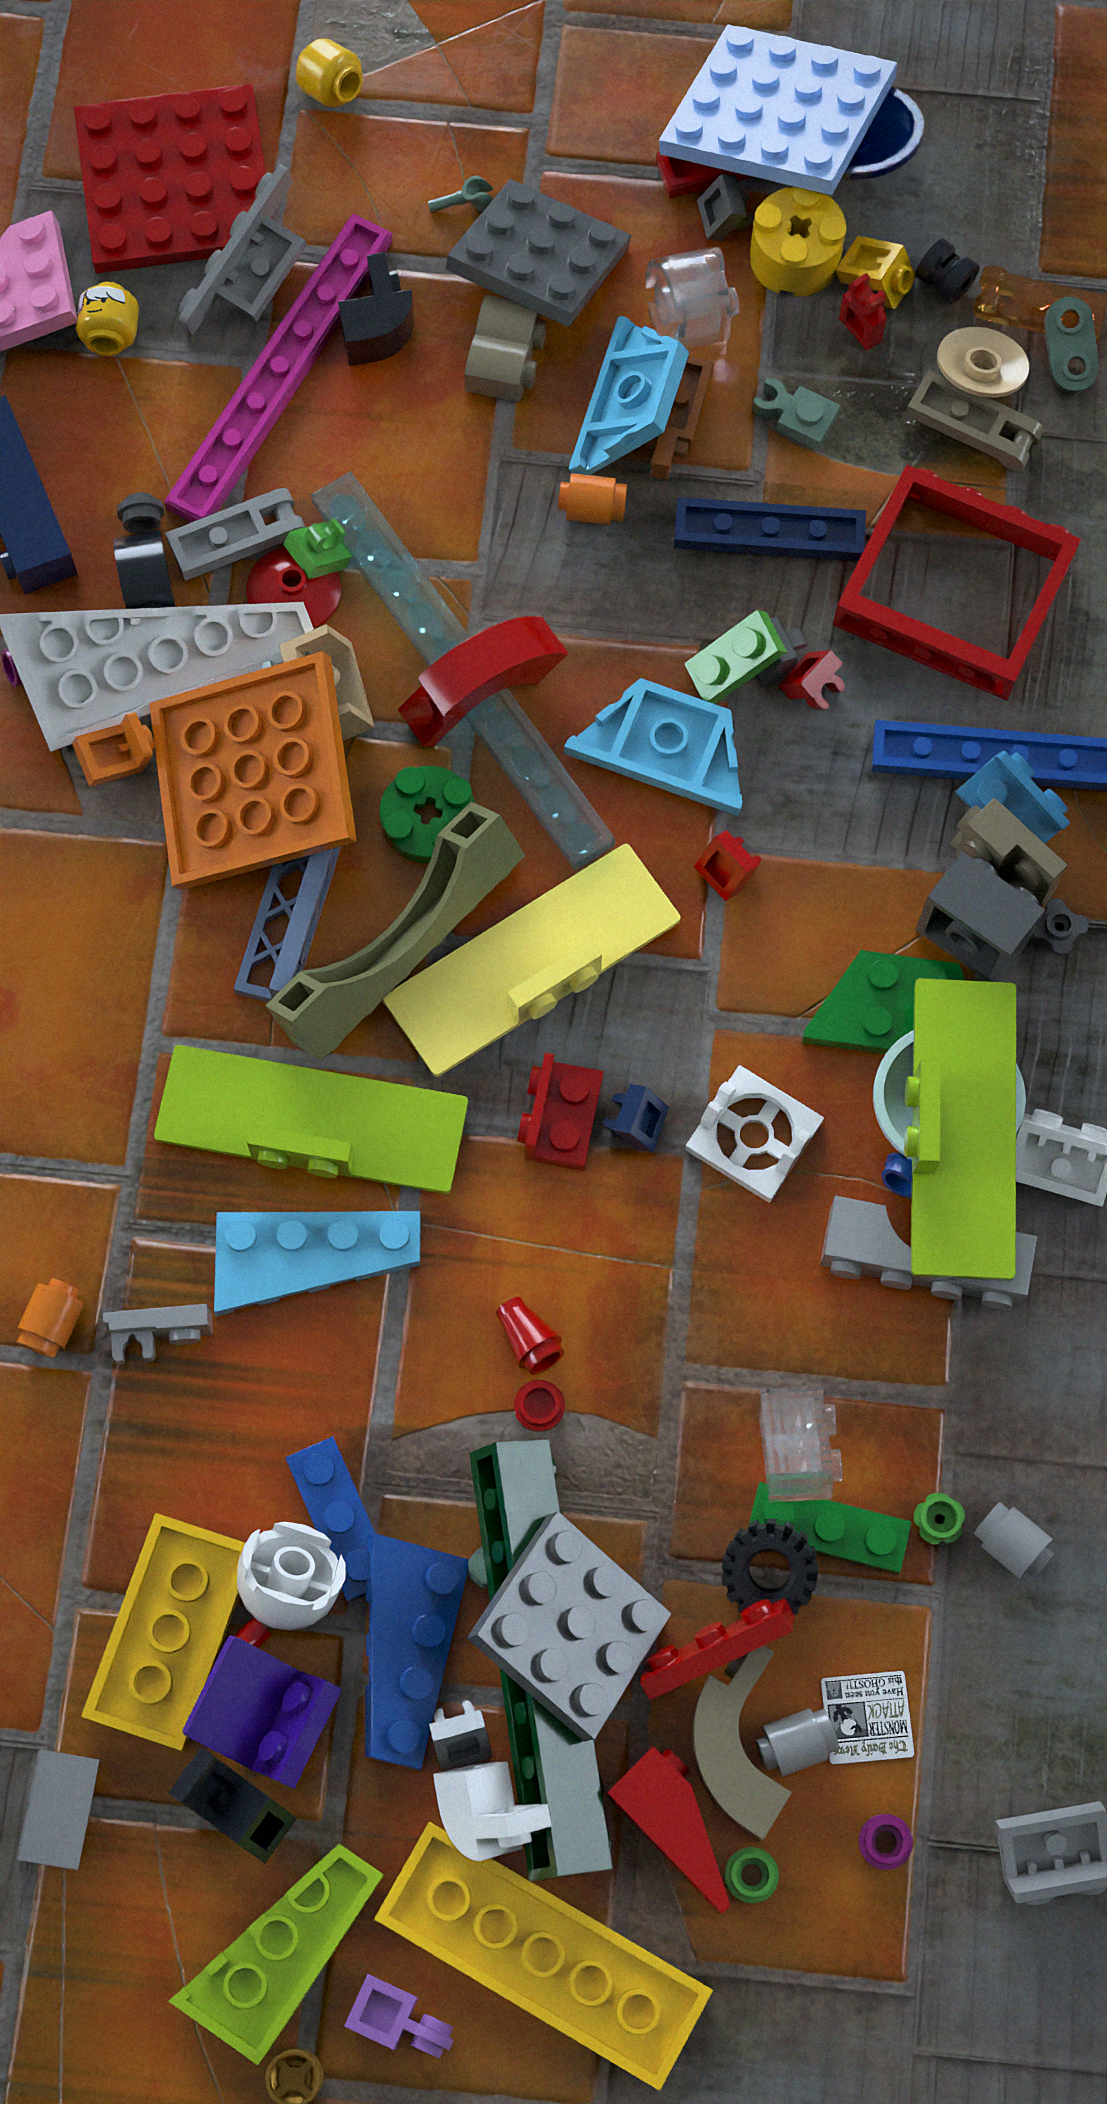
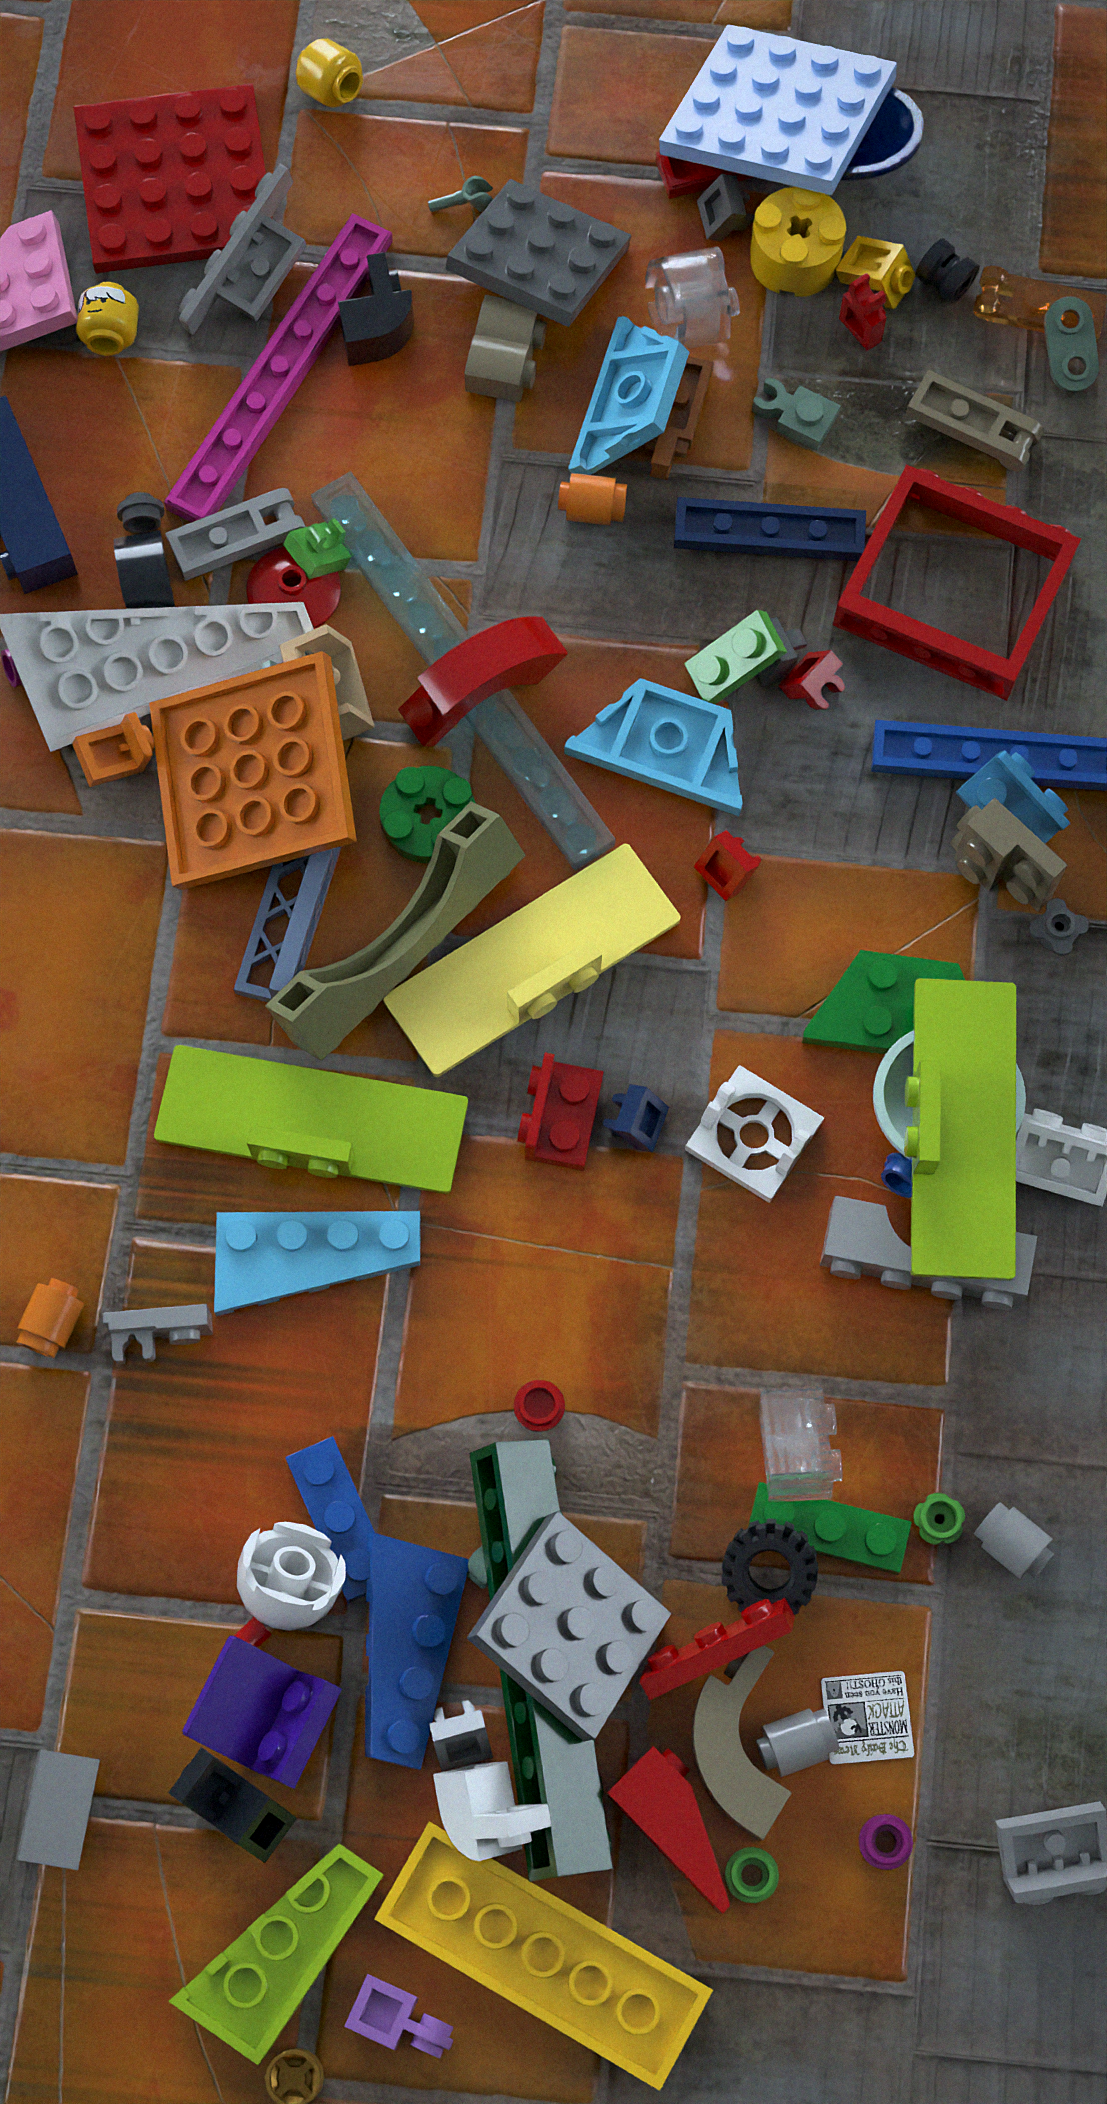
(167, 1632): yellow plate -> none
(531, 1339): red cone -> none
(979, 917): dark grey brick -> none
(983, 362): tan dish -> none

